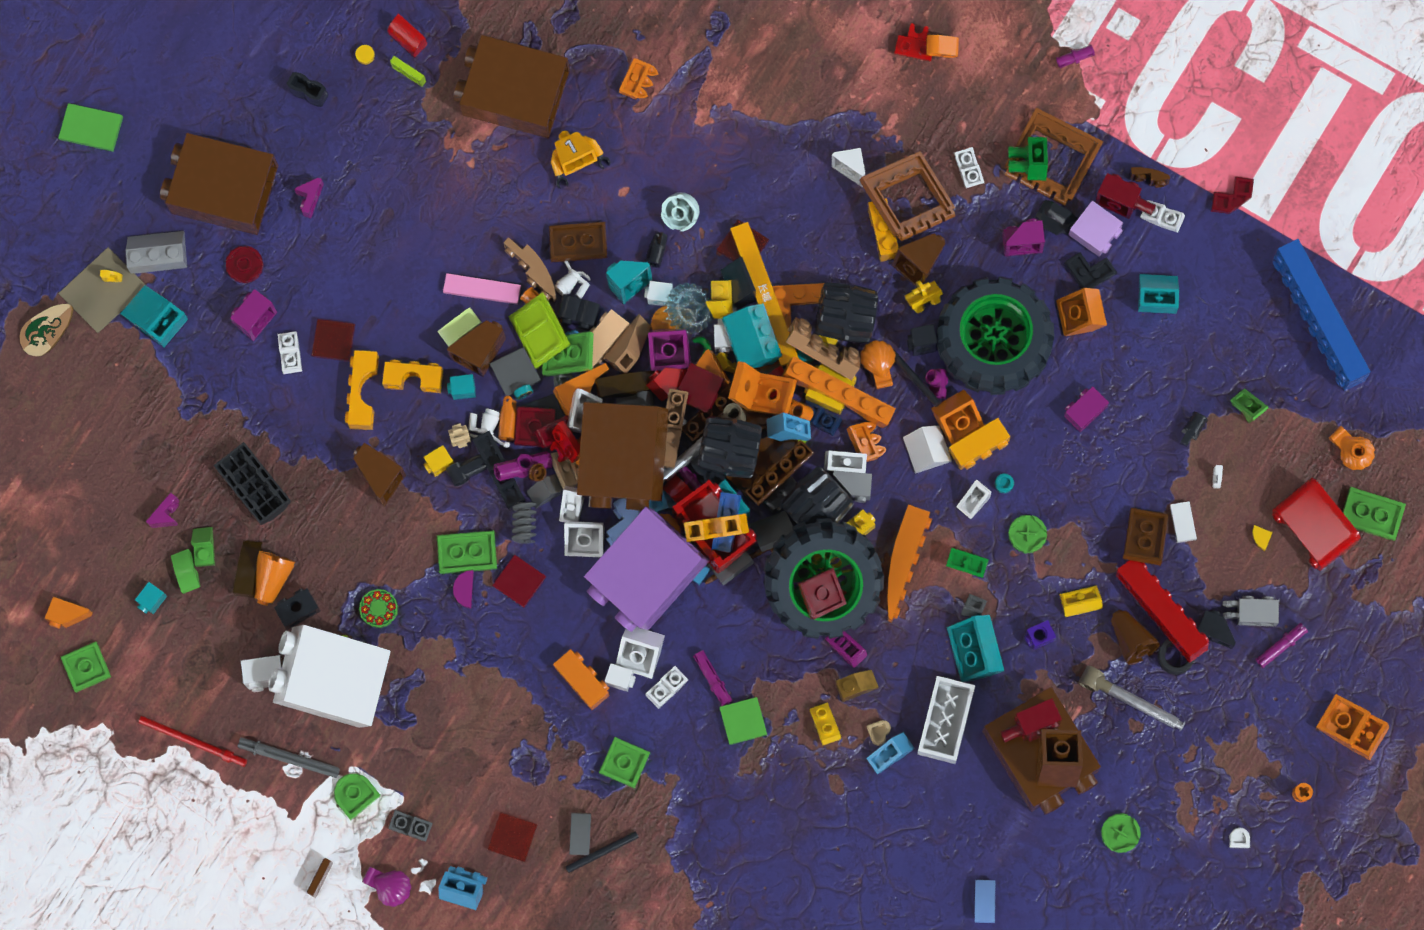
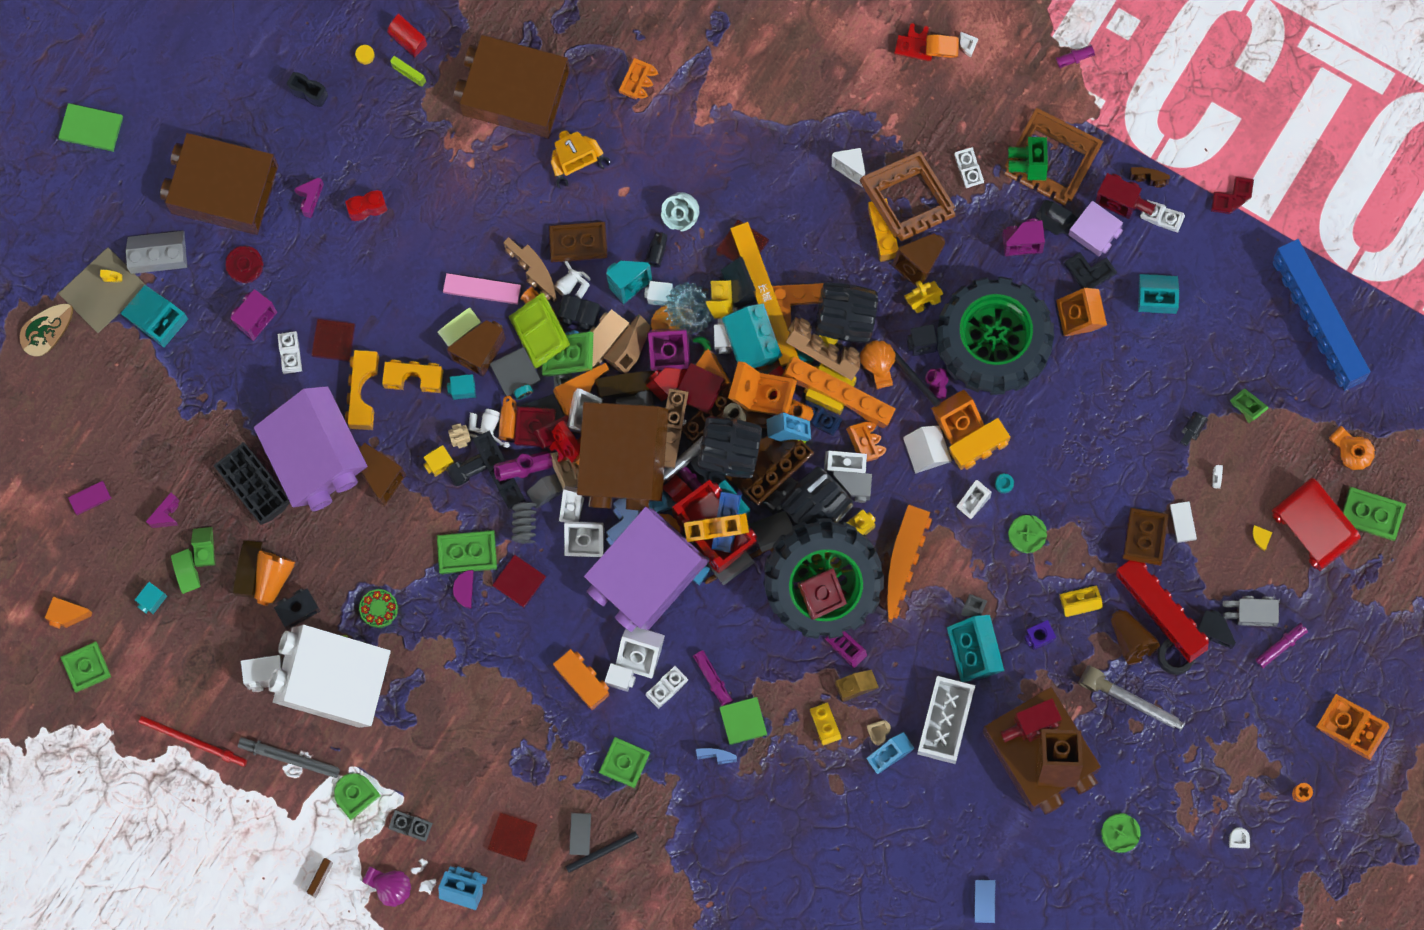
(89, 498): none -> magenta tile
(311, 448): none -> medium lavender brick
(362, 206): none -> red brick
(537, 472): reddish brown plate -> none
(722, 756): none -> medium blue slope
(725, 363): yellow tile -> none
(967, 43): none -> white tile
(967, 562): green hinge -> none
(1085, 409): magenta brick -> none

